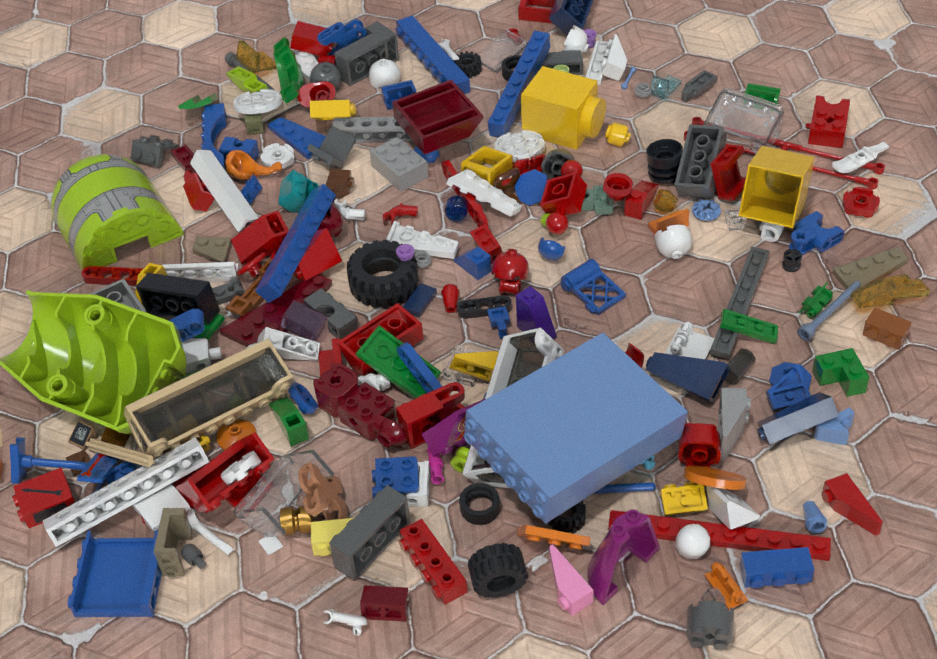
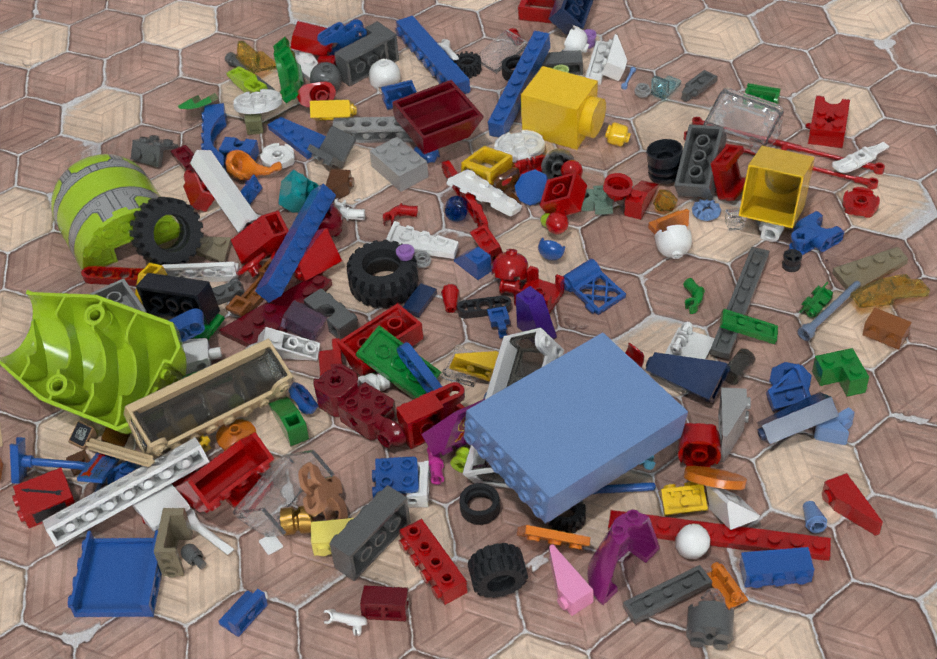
(144, 227): none -> black tyre
(239, 469): white plate -> none
(244, 612): none -> blue panel
(550, 291): none -> red panel
(667, 594): none -> dark grey plate
(697, 293): none -> green piece

